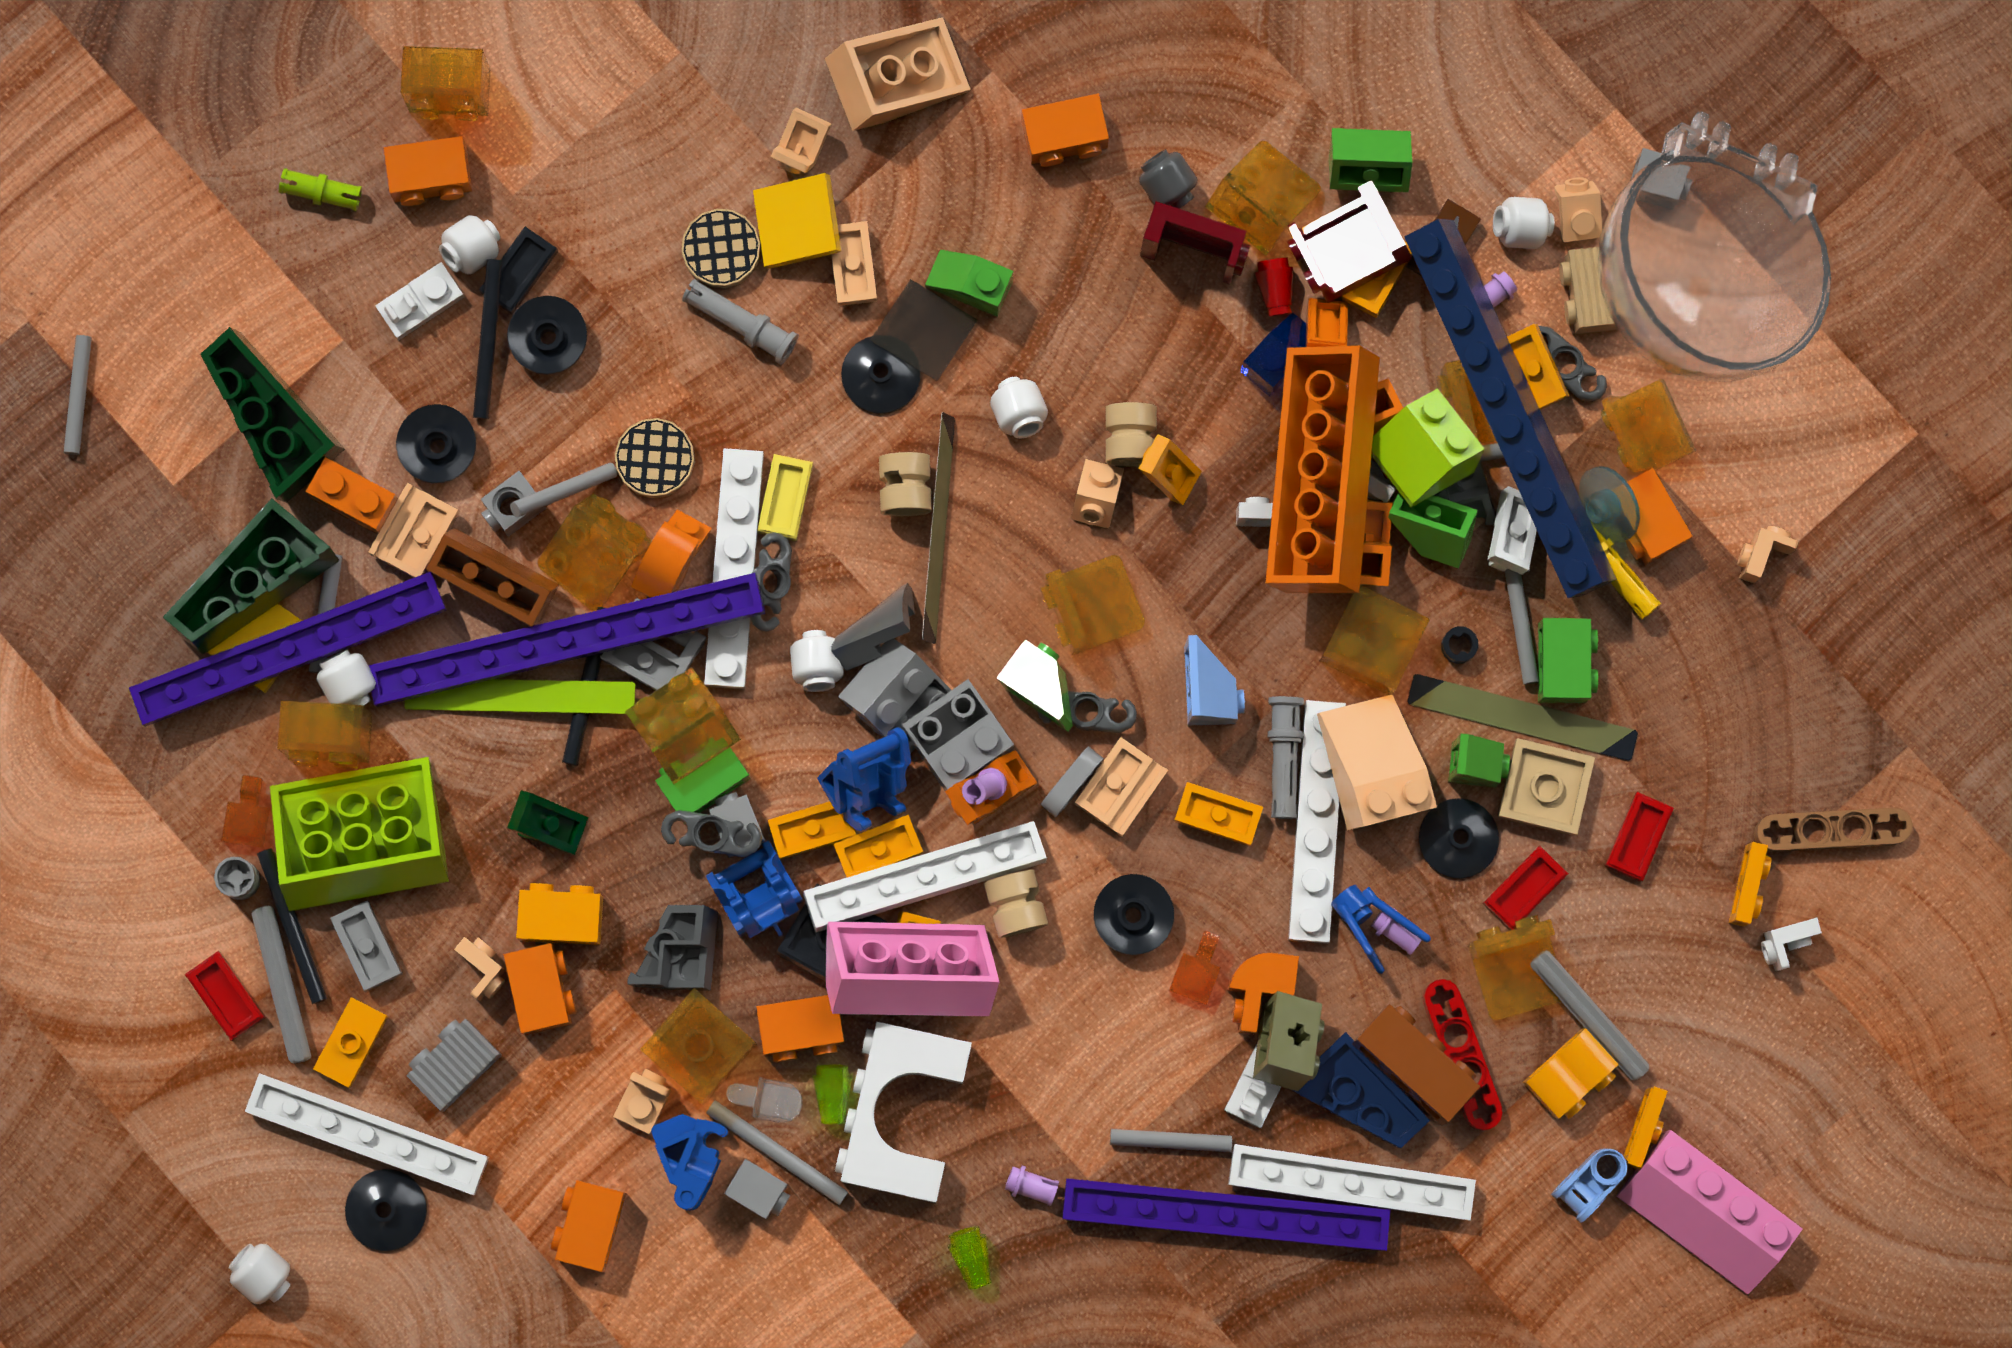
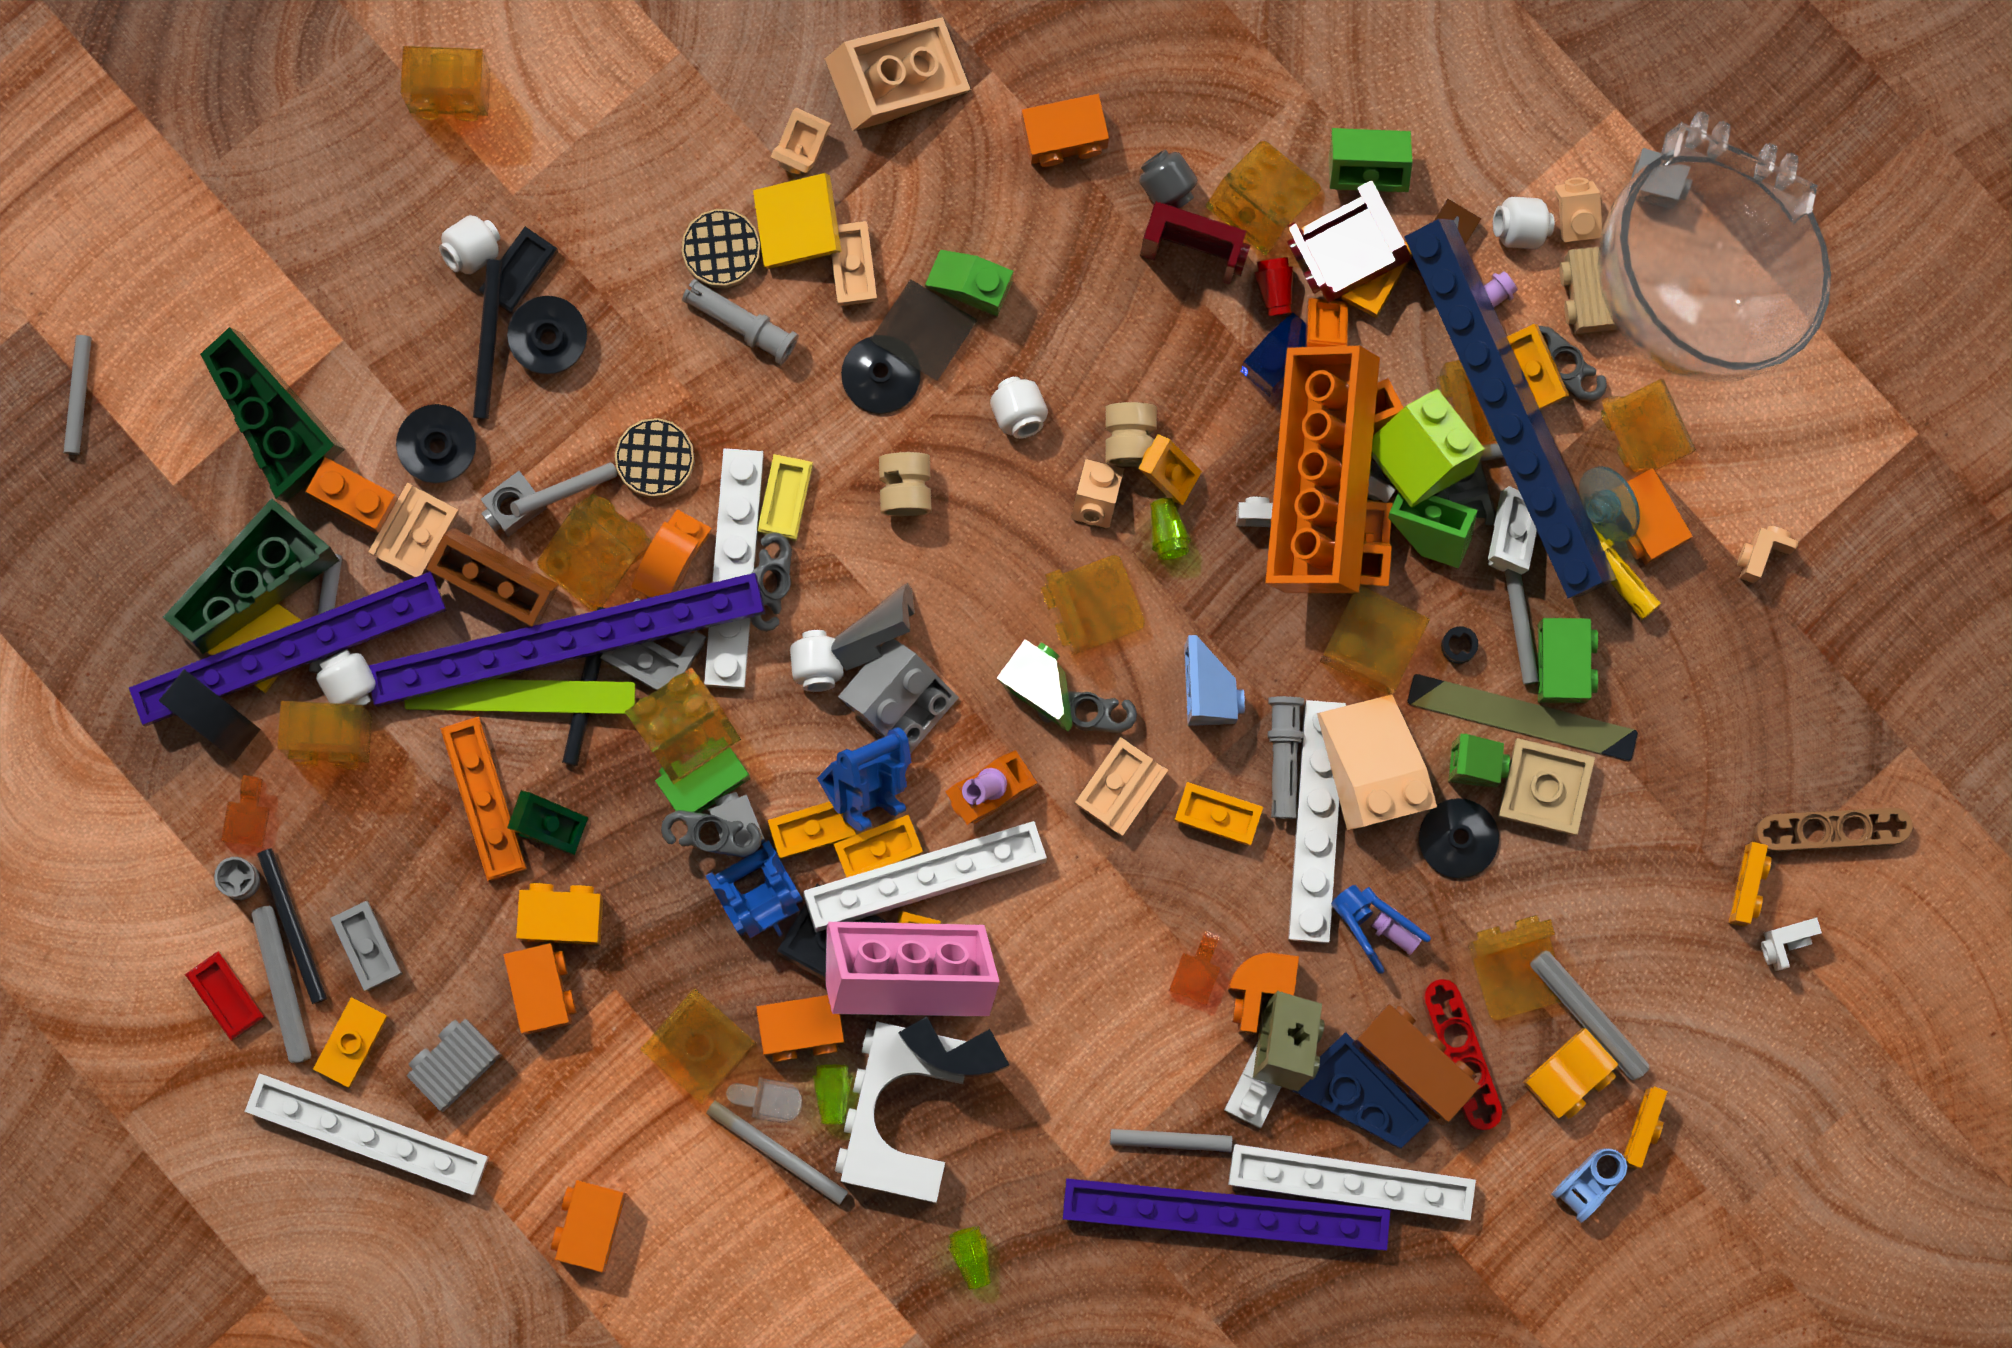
(209, 714): none -> black brick
(260, 1273): white head -> none
(320, 189): lime pin -> none
(358, 834): lime slope -> none
(406, 1215): black dish -> none
(420, 301): white plate -> none
(428, 170): orange brick -> none
(481, 956): light nougat bracket -> none
(483, 798): none -> orange tile
(643, 1101): light nougat bracket -> none
(680, 951): dark grey slope -> none
(687, 1158): blue piece -> none
(758, 1190): light grey brick -> none
(938, 528): olive sticker -> none
(957, 735): light grey slope -> none
(973, 1058): none -> black brick
(1016, 903): tan wheel -> none
(1031, 1185): lavender pin -> none
(1072, 781): light grey beam -> none
(1138, 893): black dish -> none
(1168, 531): none -> clear neon green cone
(1525, 888): red tile -> none
(1639, 836): red tile -> none
(1709, 1212): bright pink slope -> none

